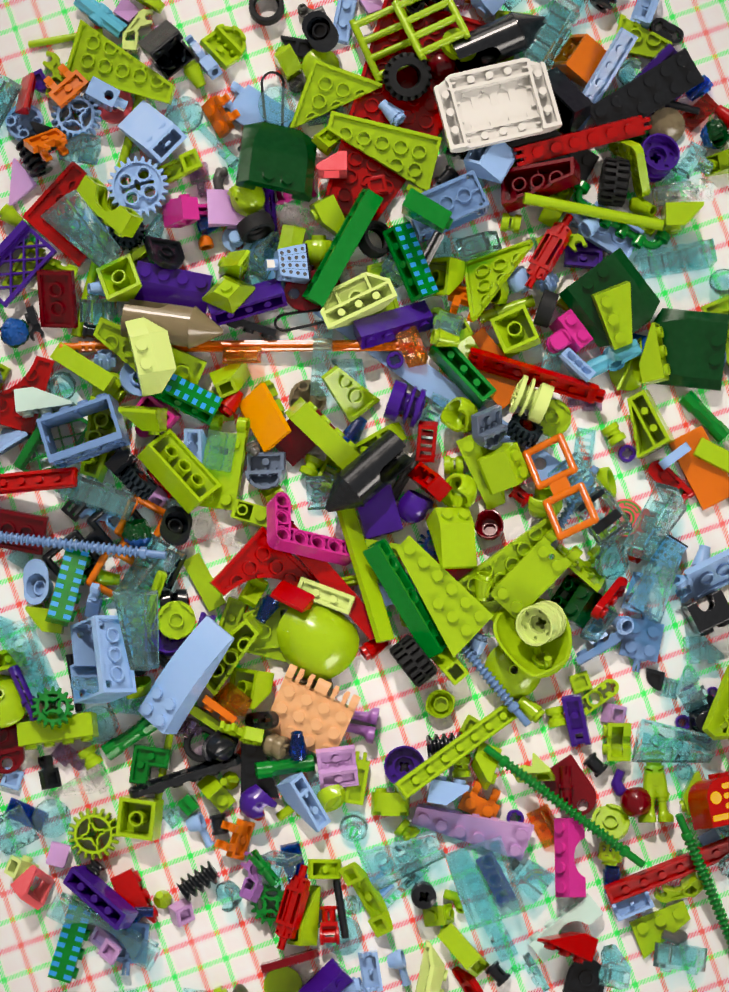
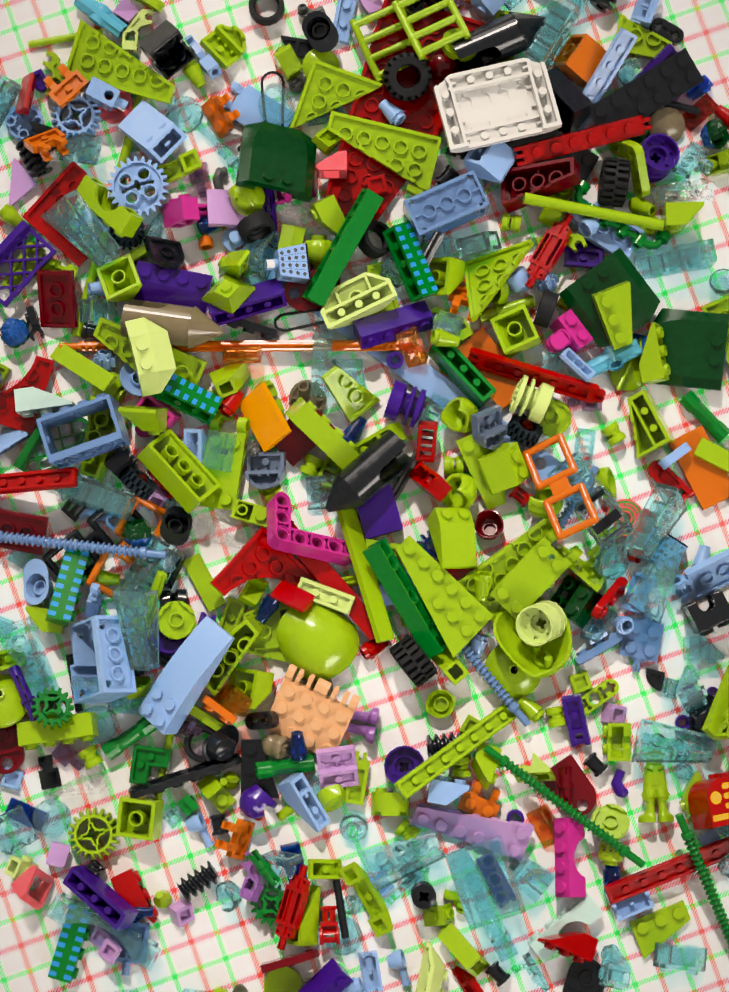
(62, 385): clear light blue hair -> none
(245, 734): lime piece -> none
(414, 506): dark purple helmet -> none
(426, 211): green slope -> none
(466, 344): lime slope -> none
(631, 457): dark purple bush -> none
(635, 801): dark red hair -> none
(676, 938): dark grey arm -> none
(689, 887): lime piece -> none

